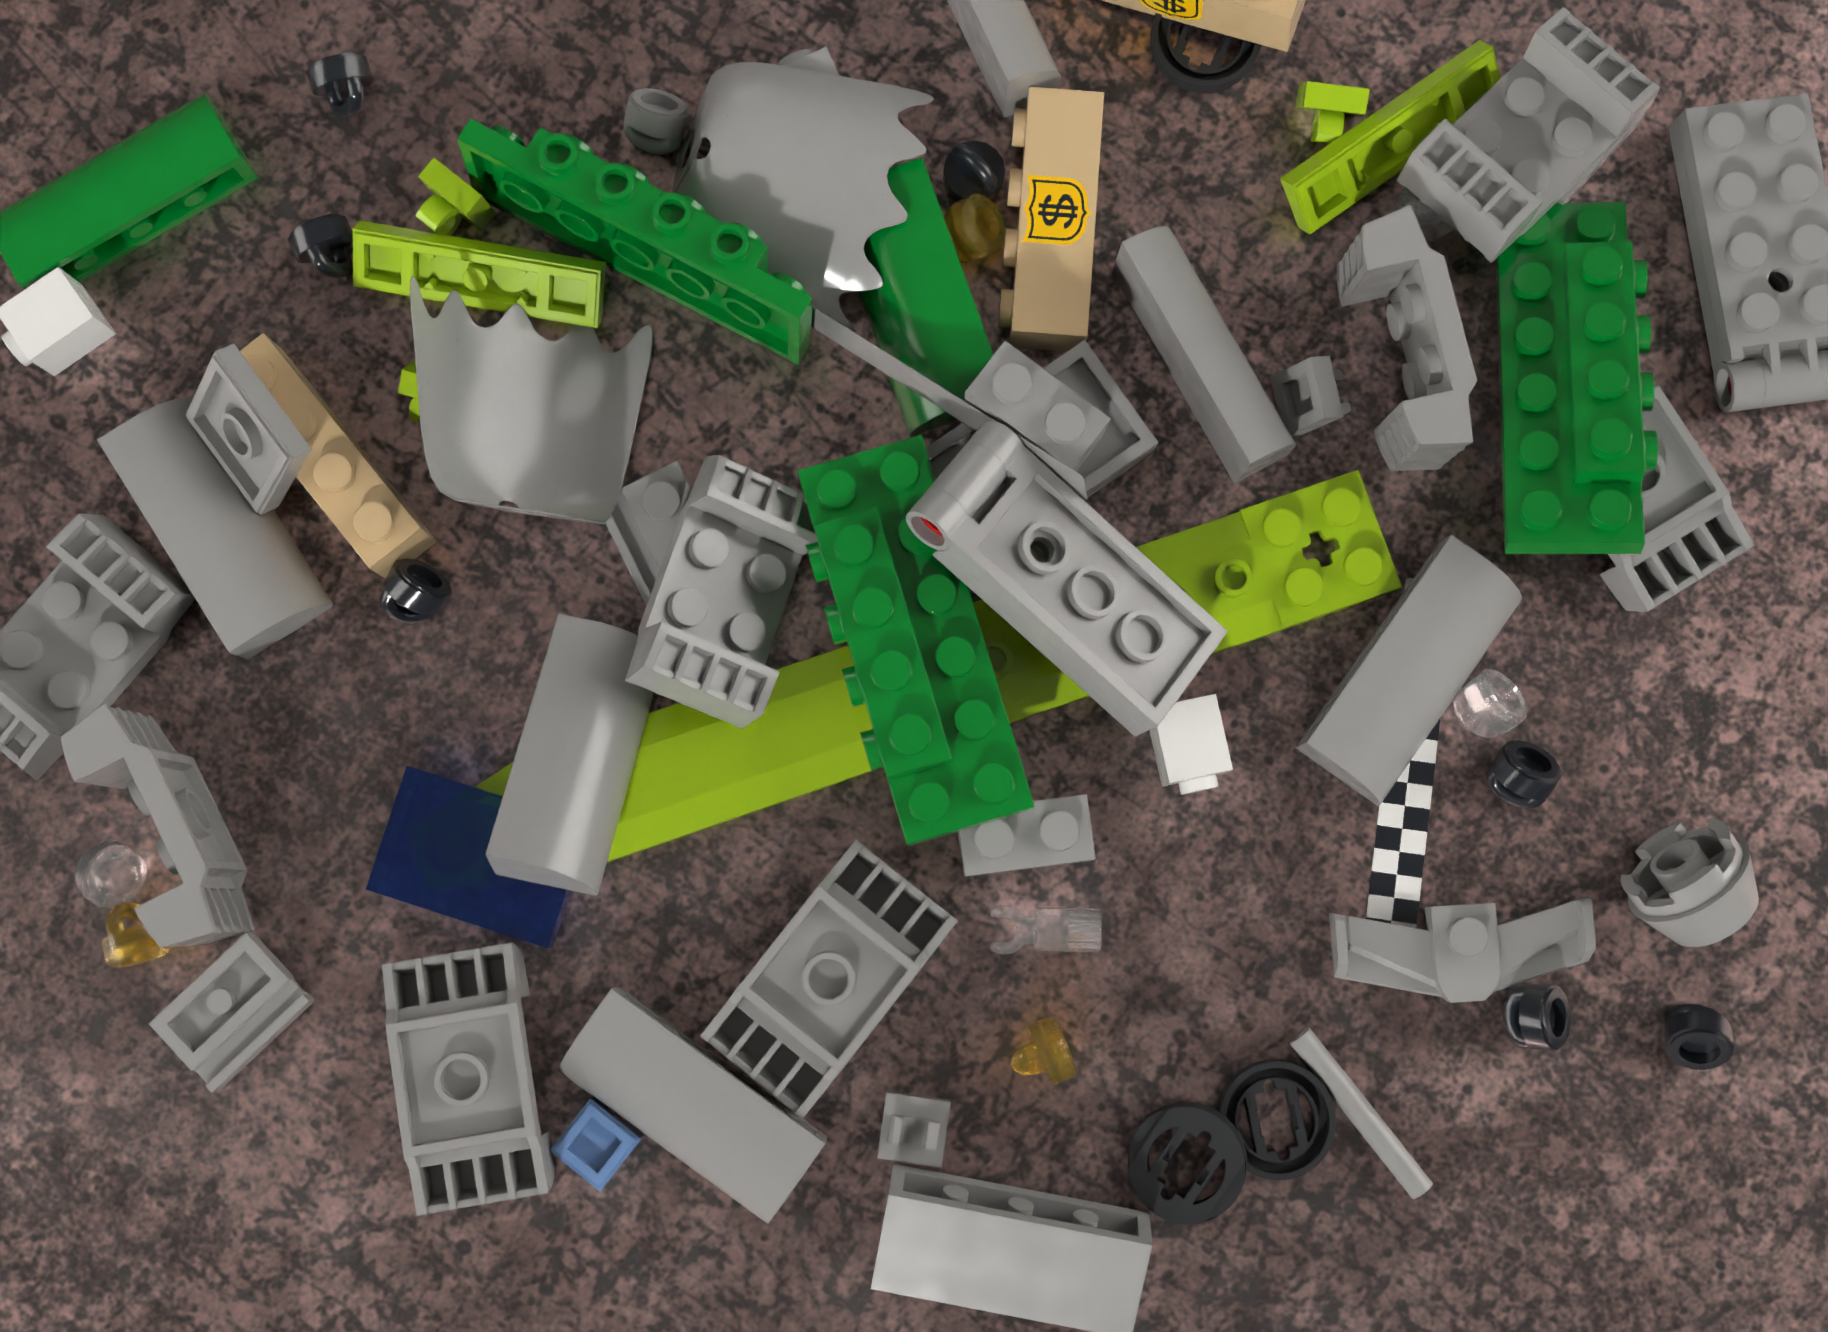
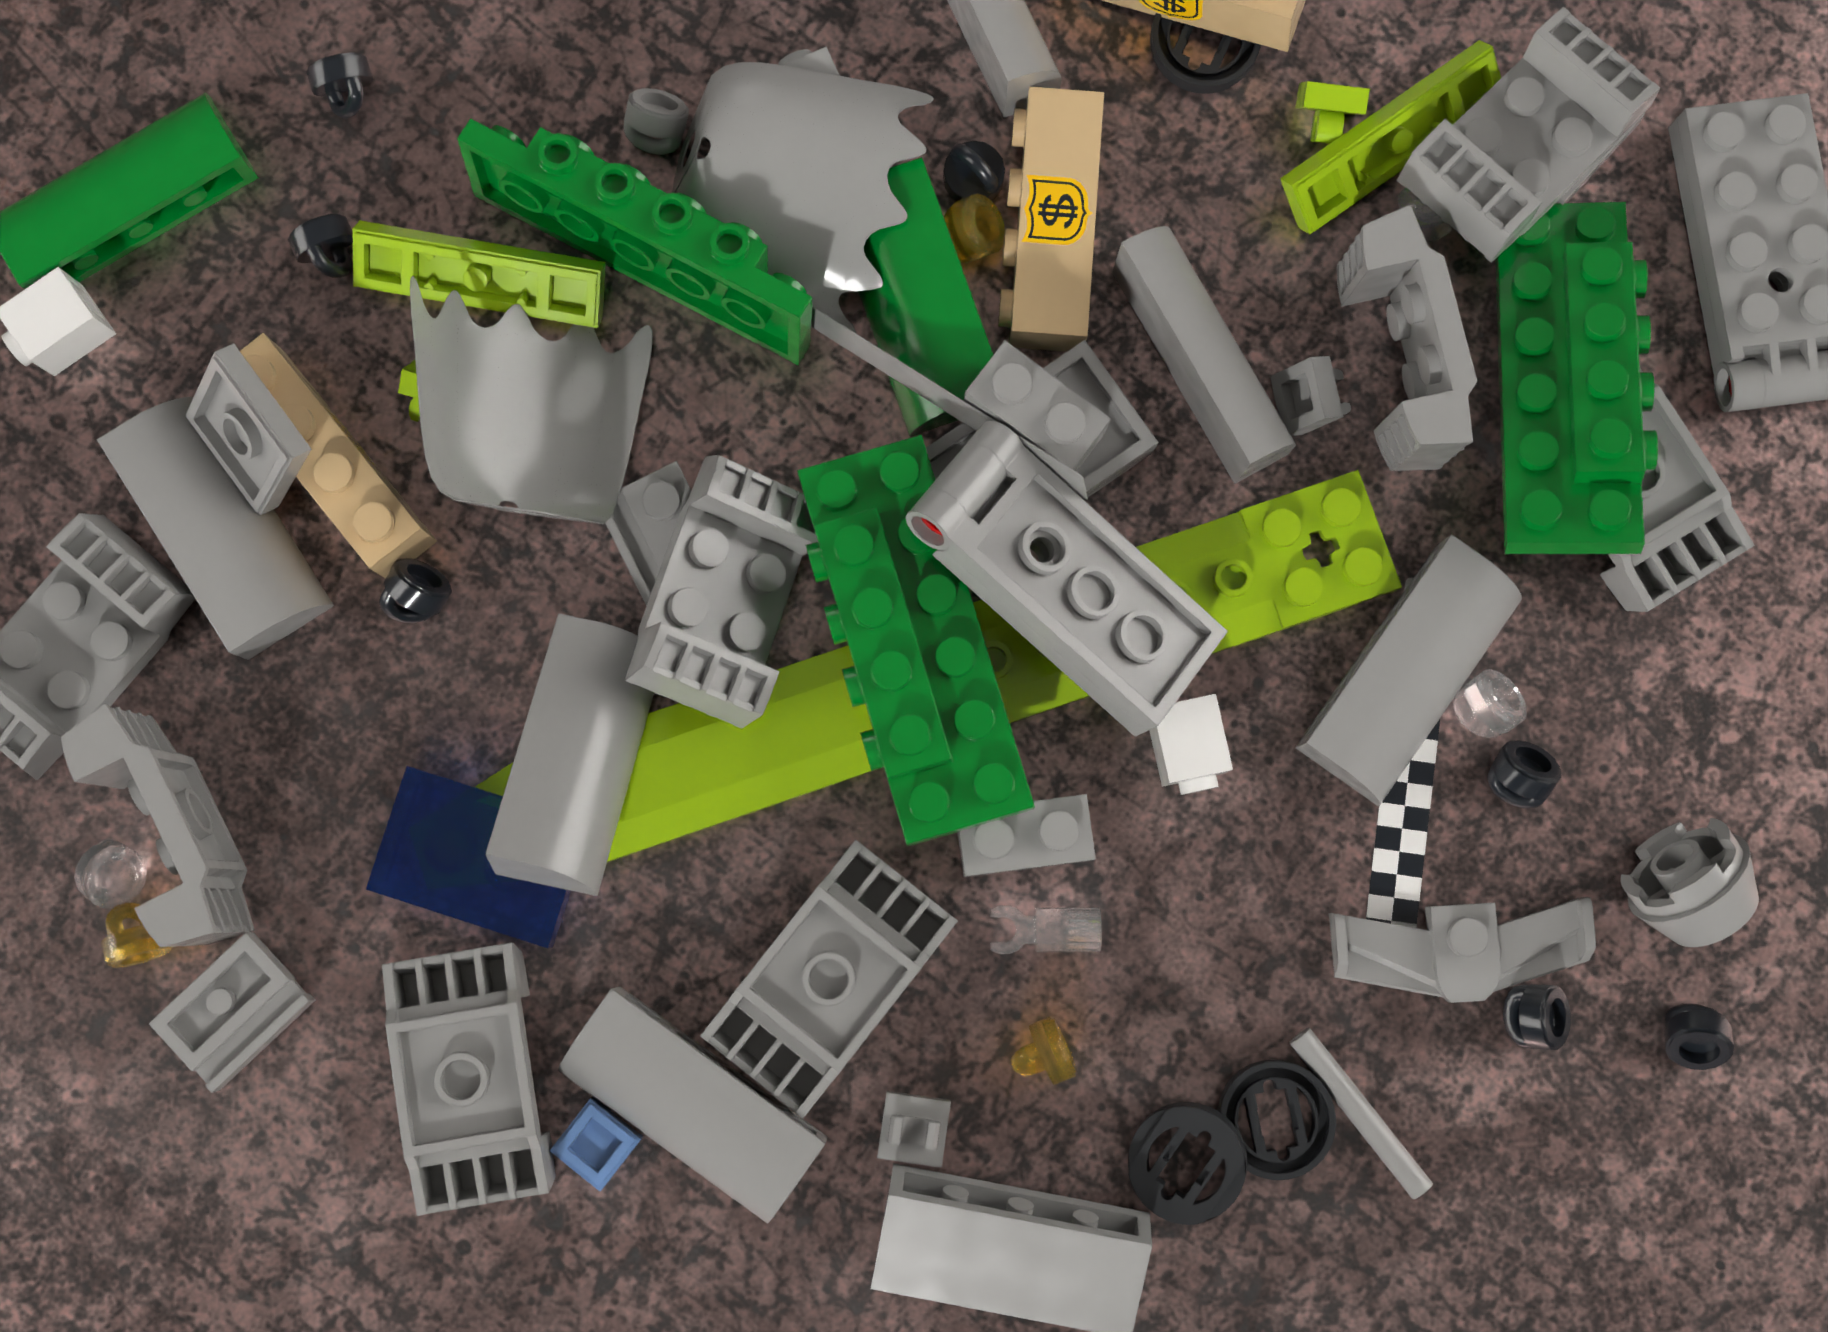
(451, 201): lime tile -> none

